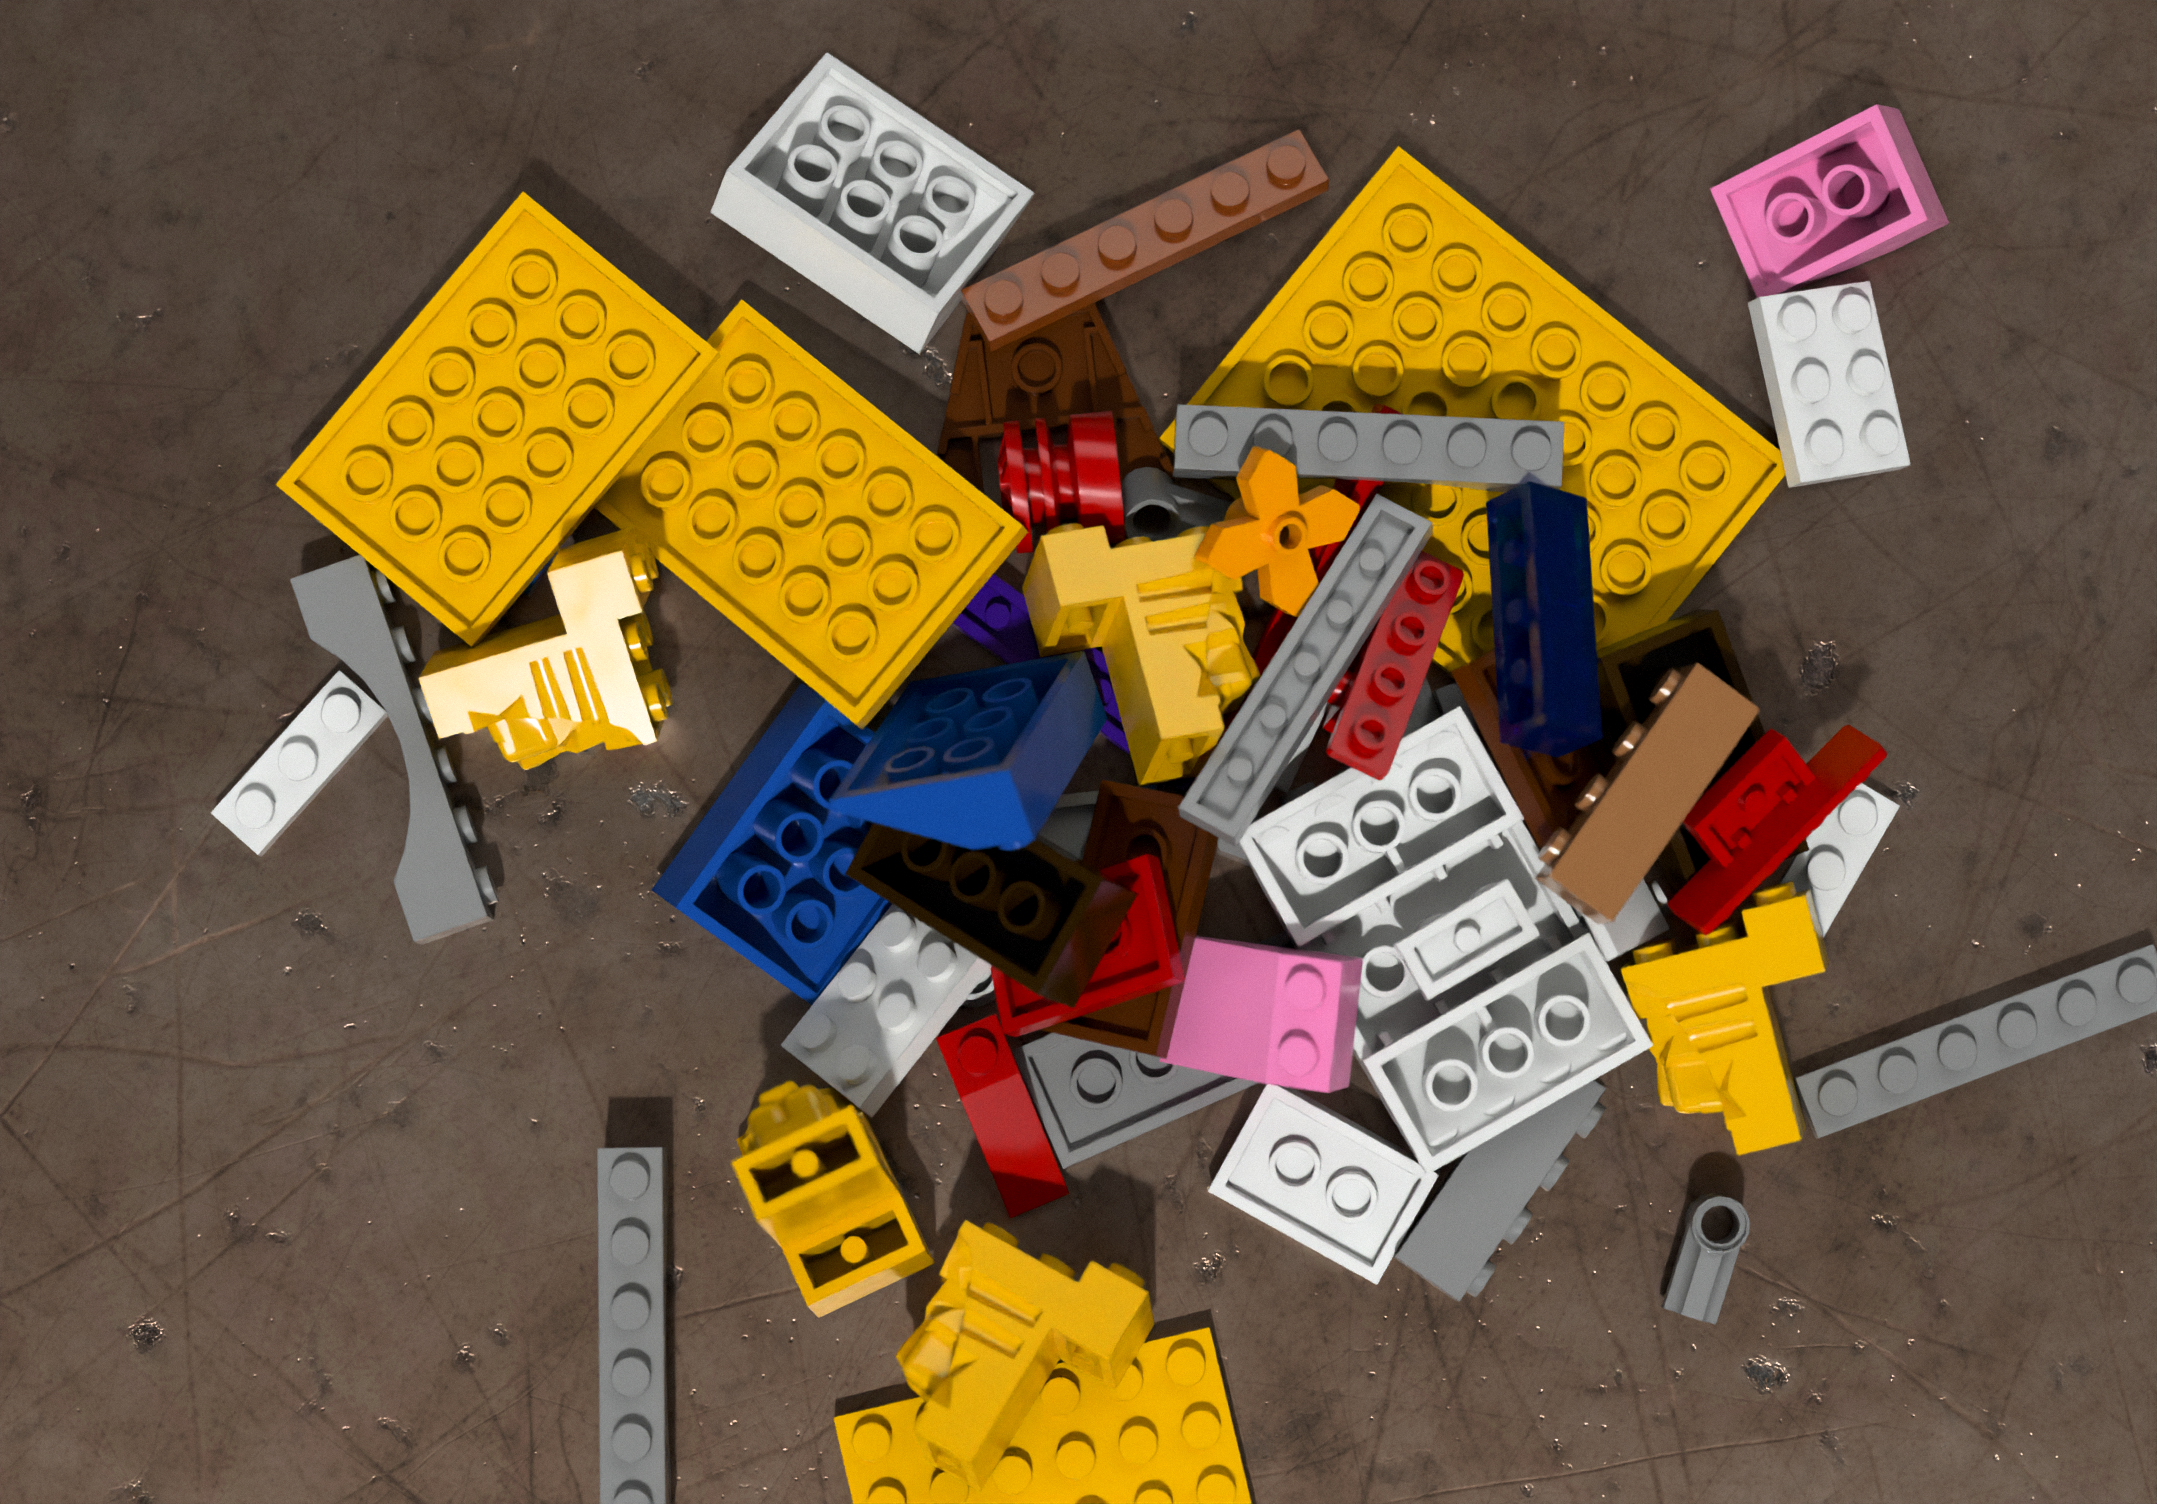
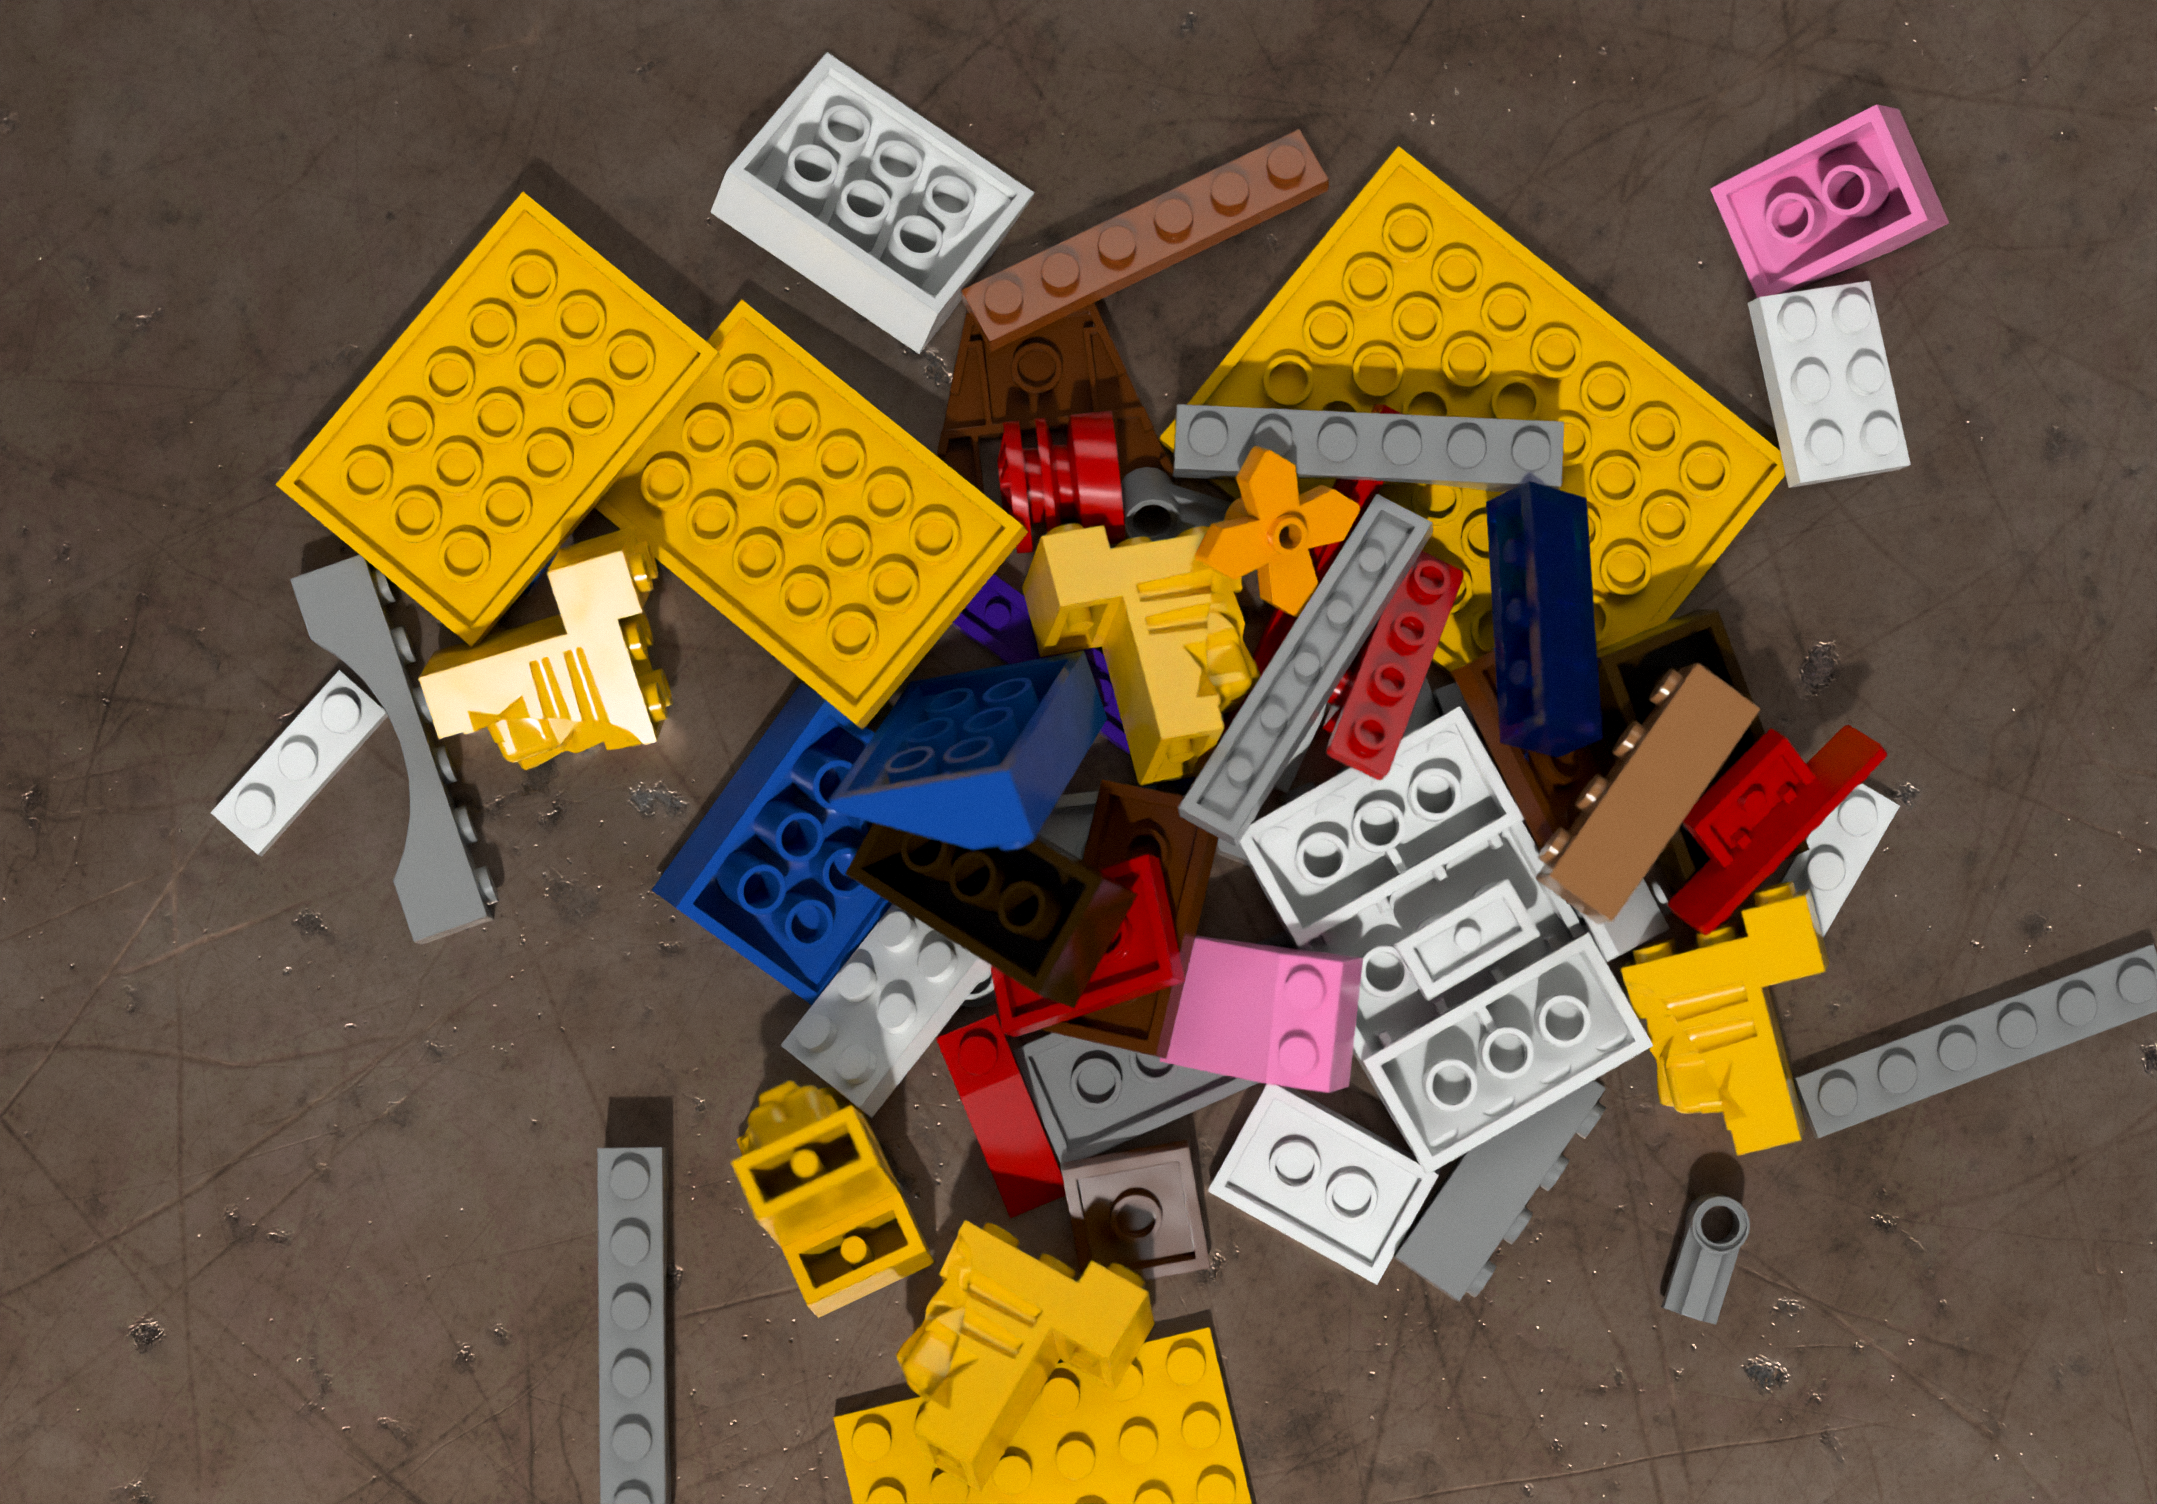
(1137, 1211): none -> plate

